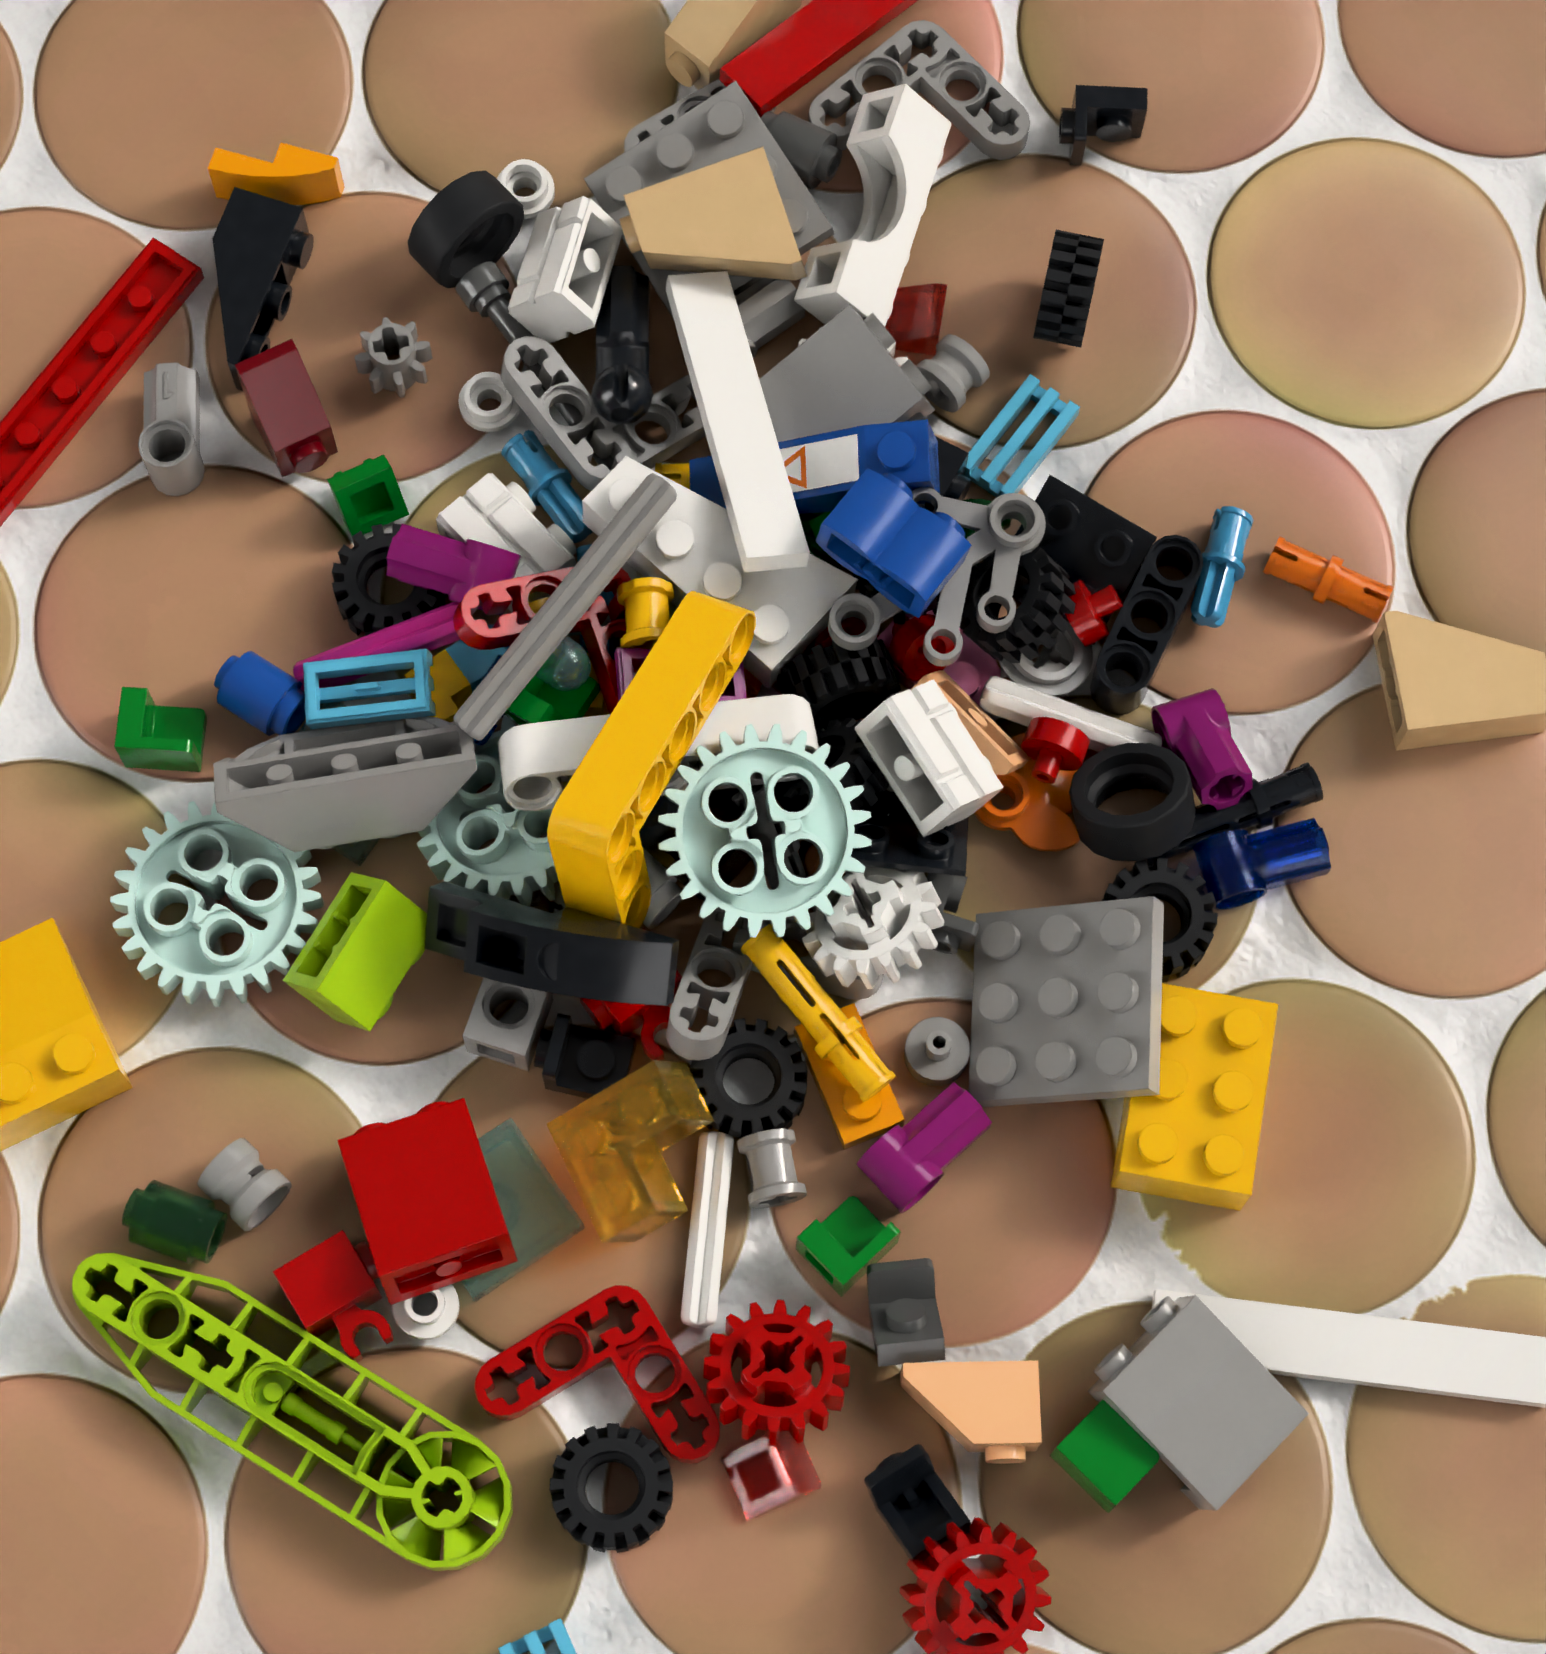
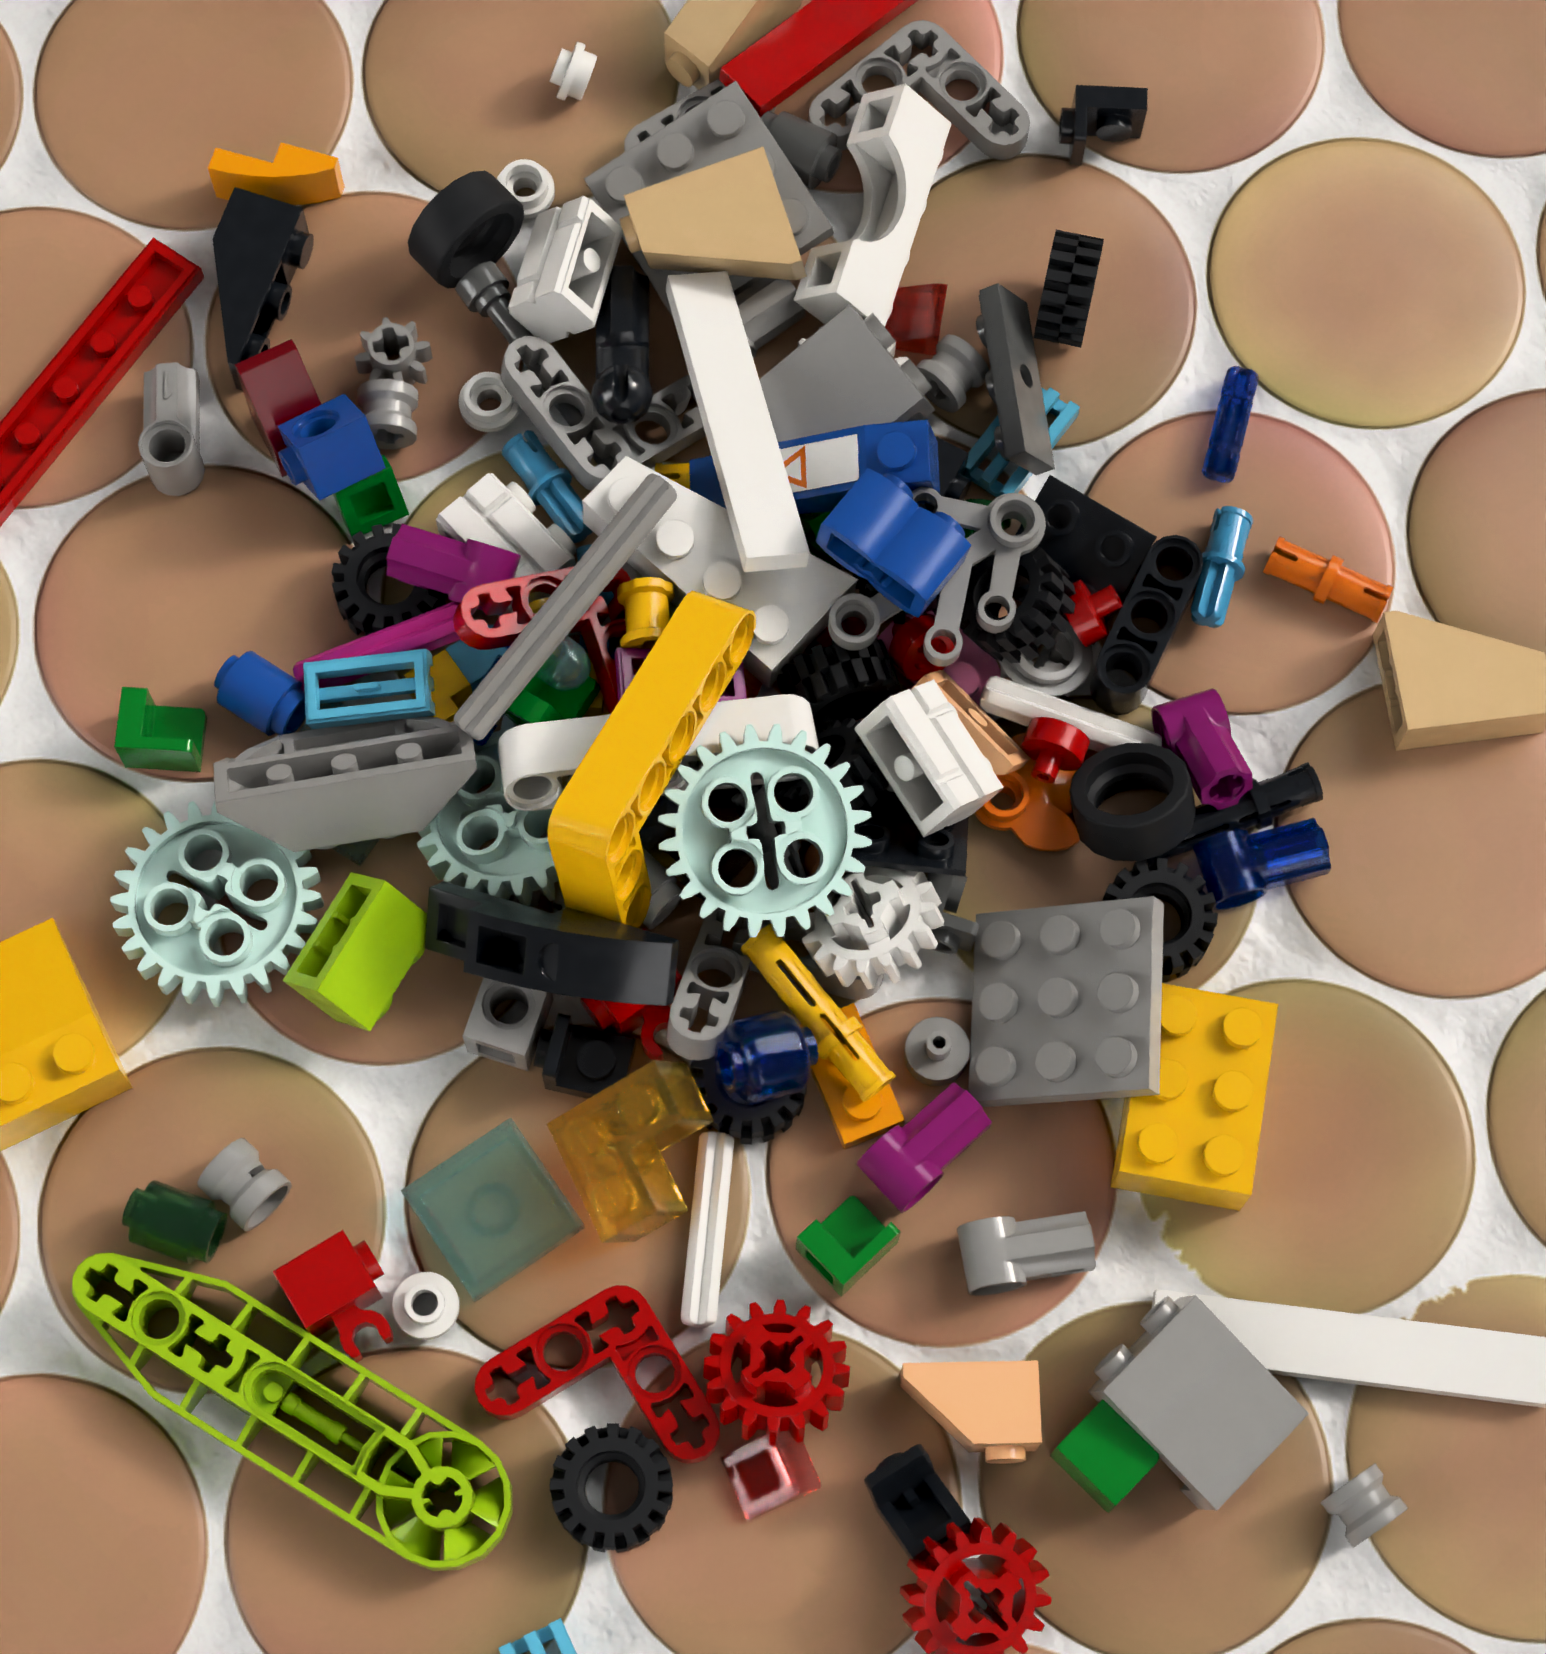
(329, 447): none -> blue brick
(389, 411): none -> light grey wheel
(426, 1200): red panel -> none
(573, 72): none -> white plate
(765, 1057): none -> clear blue head
(771, 1168): light grey bush -> none
(904, 1312): dark grey bracket -> none
(1008, 1253): none -> light grey piece
(1014, 380): none -> dark grey tile
(1230, 424): none -> clear blue axle
(1364, 1505): none -> light grey wheel

